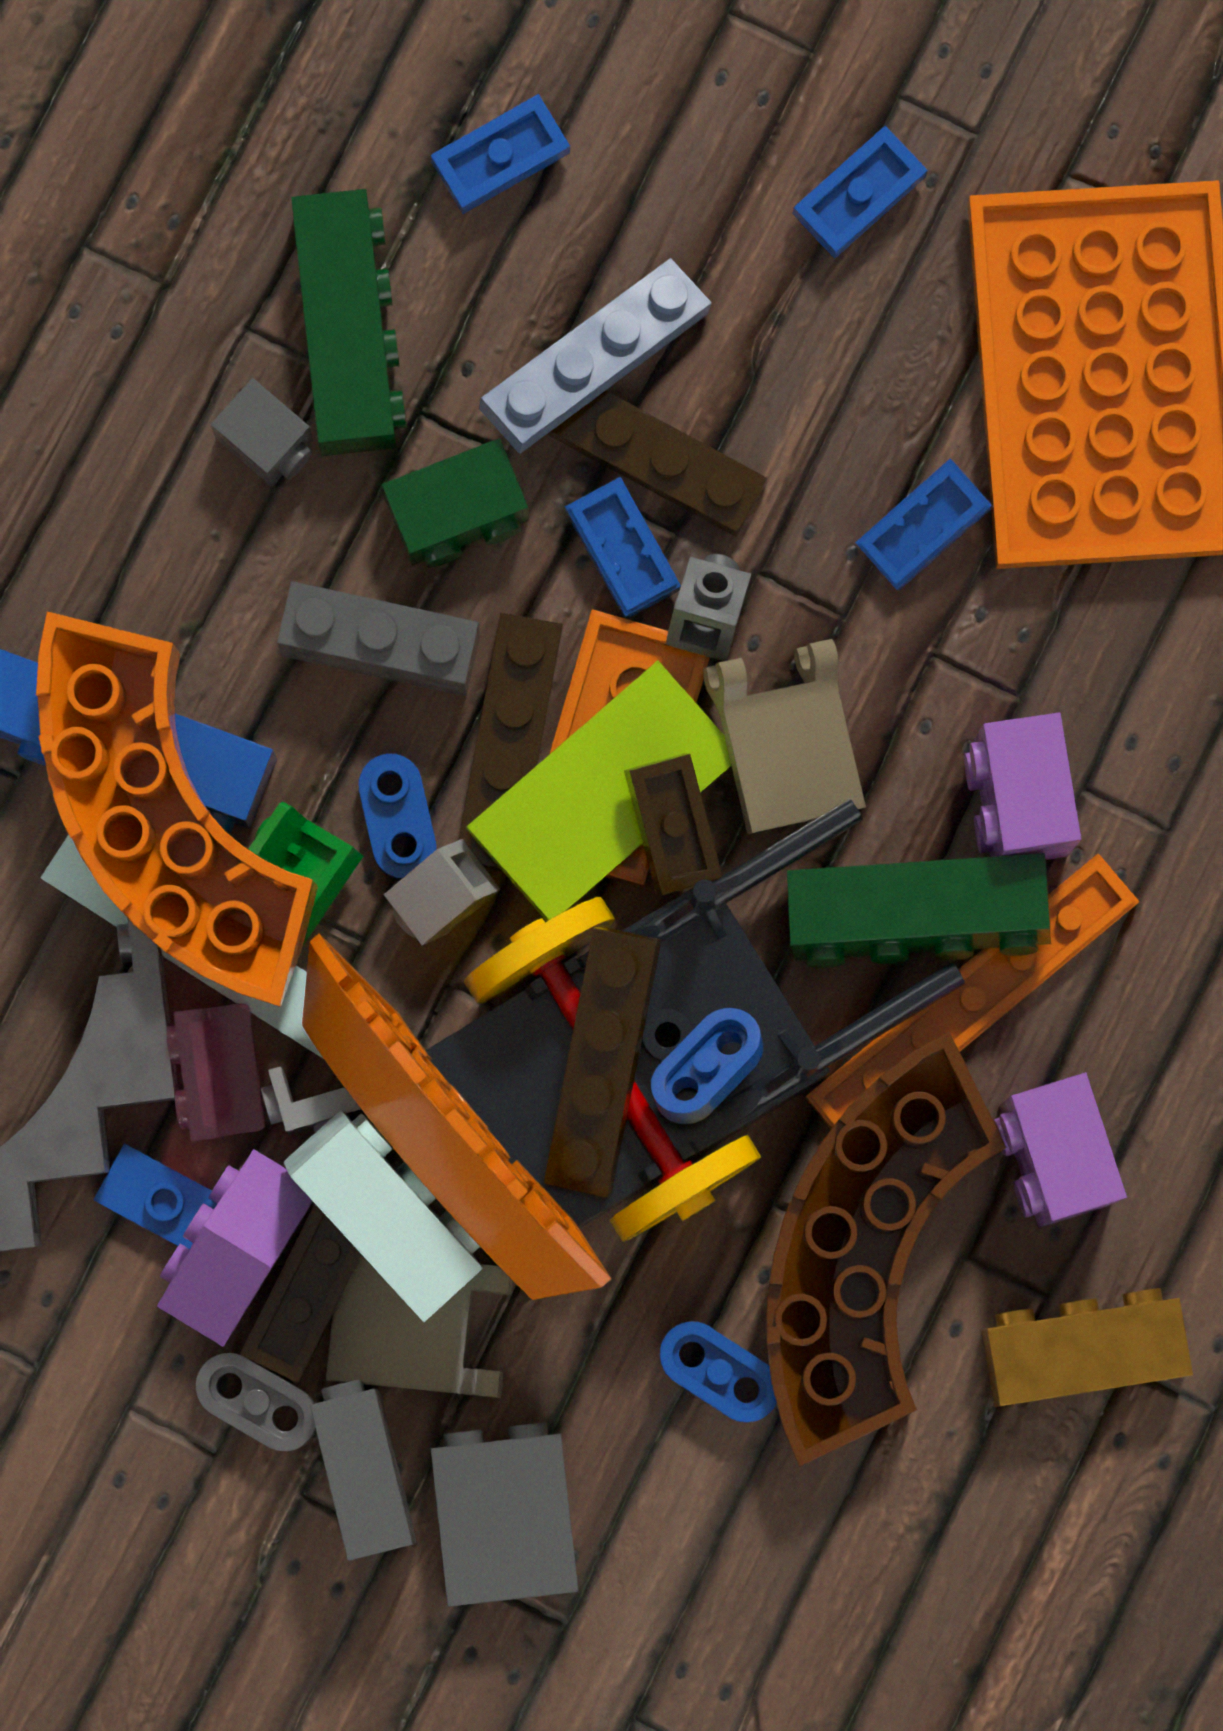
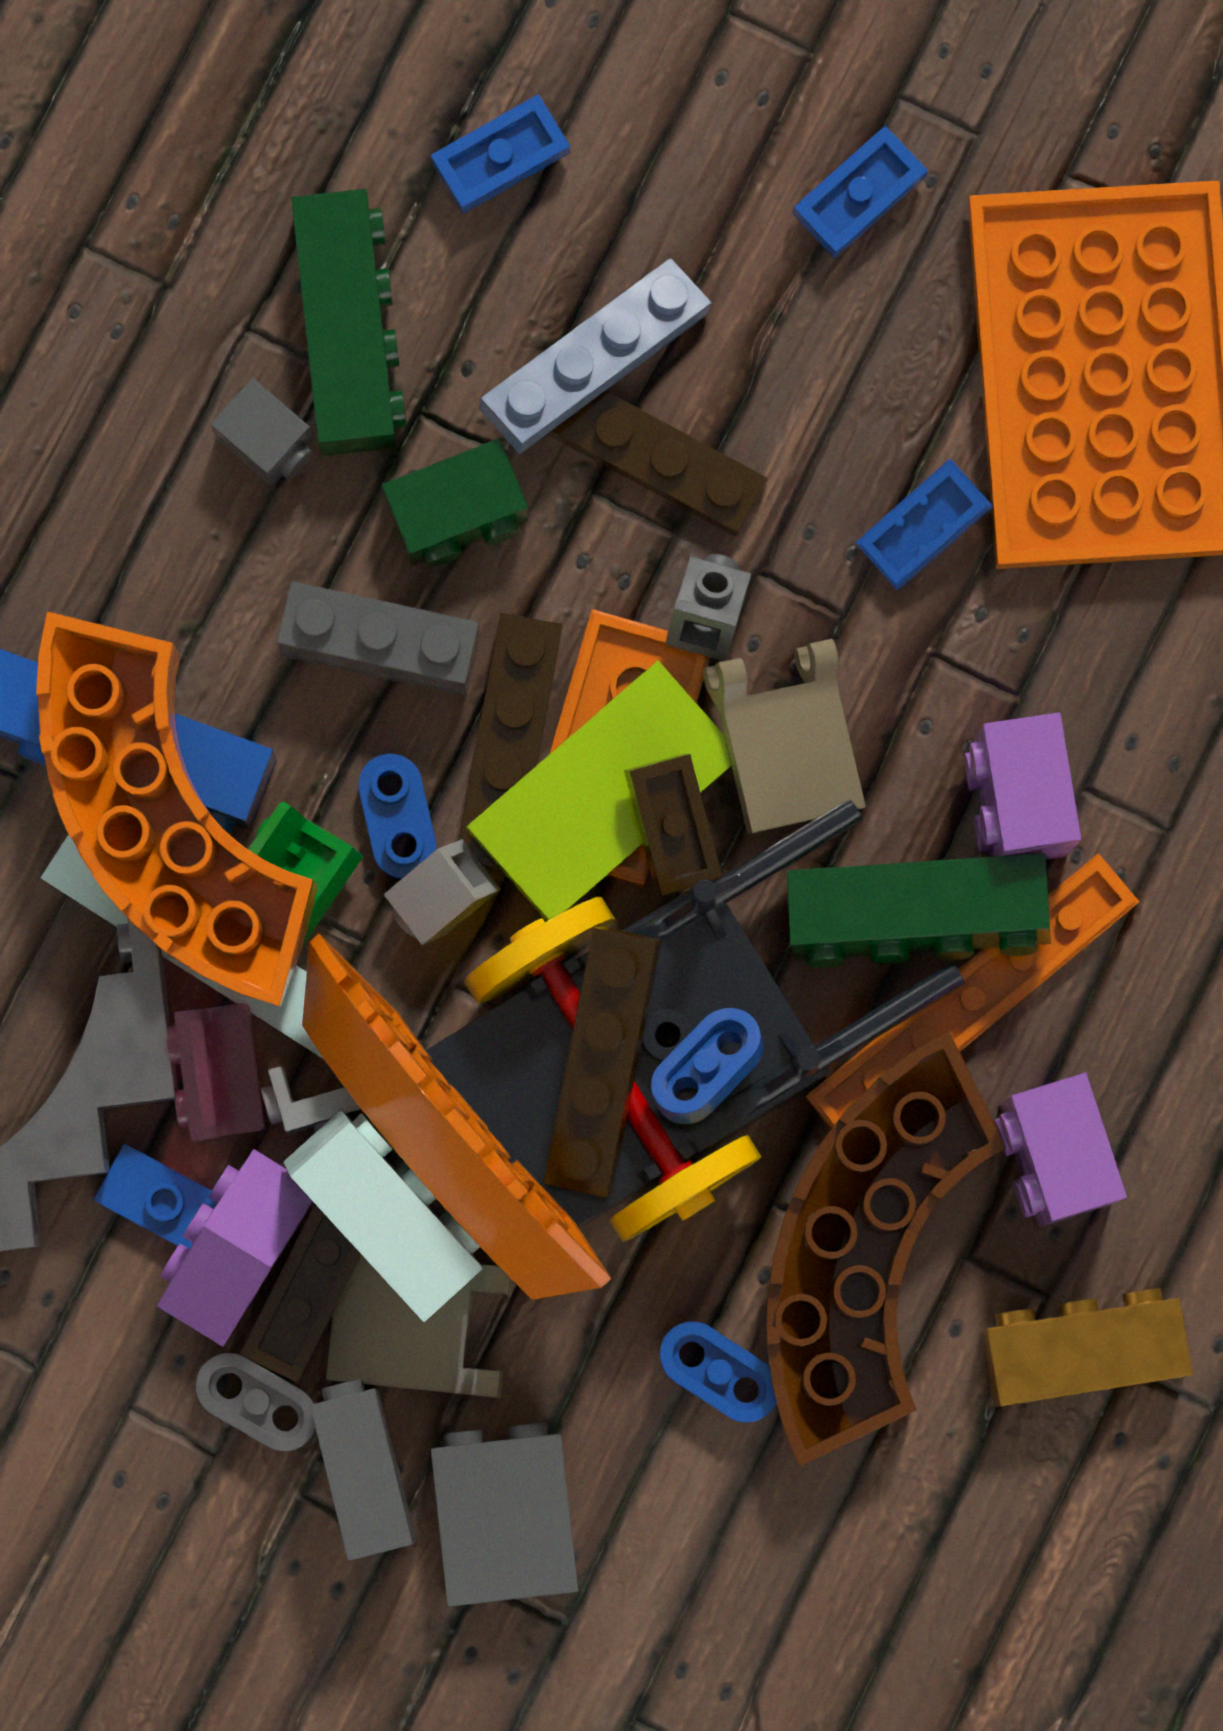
(622, 548): blue plate -> none

